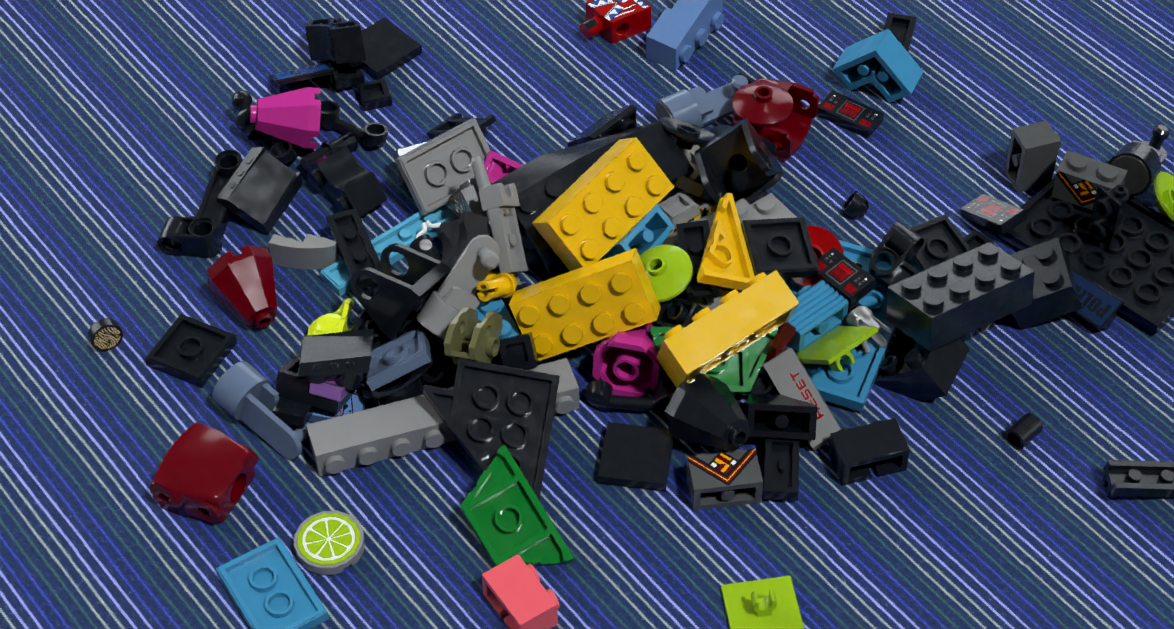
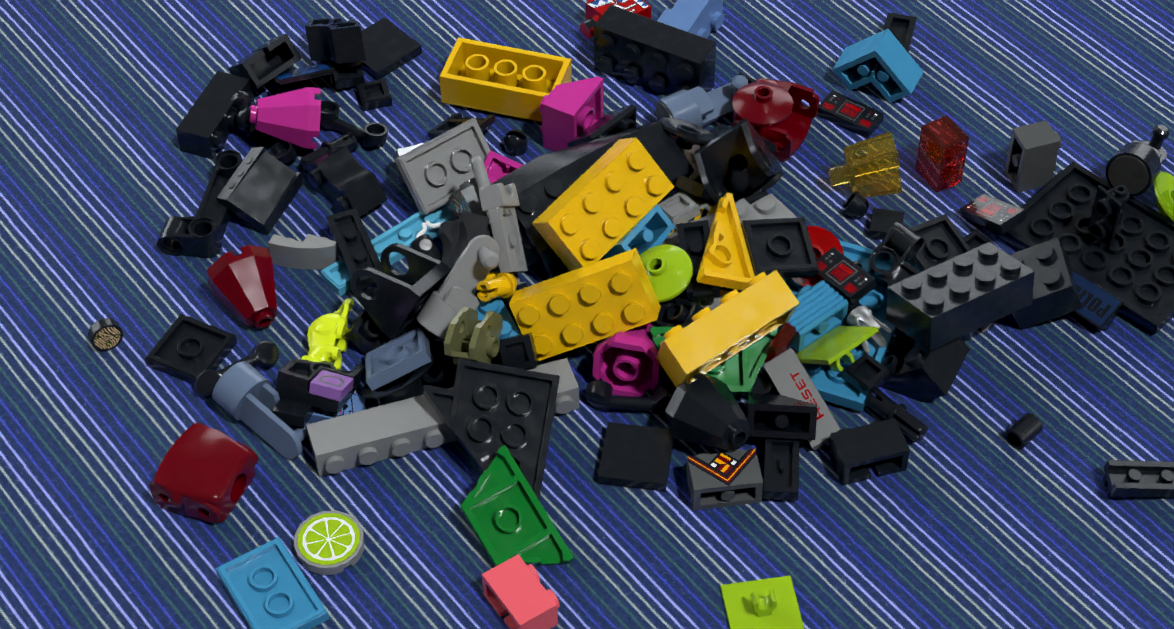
(212, 116): none -> black brick
(263, 355): none -> black bar
(267, 61): none -> black piece
(336, 358): black slope -> none
(501, 78): none -> yellow brick
(515, 143): none -> black hinge
(570, 111): none -> dark pink slope
(652, 53): none -> black brick
(866, 374): none -> black tile
(870, 167): none -> clear yellow torso
(882, 221): none -> black tile
(889, 409): none -> black axle
(941, 153): none -> clear red brick
(1080, 176): dark grey brick -> none

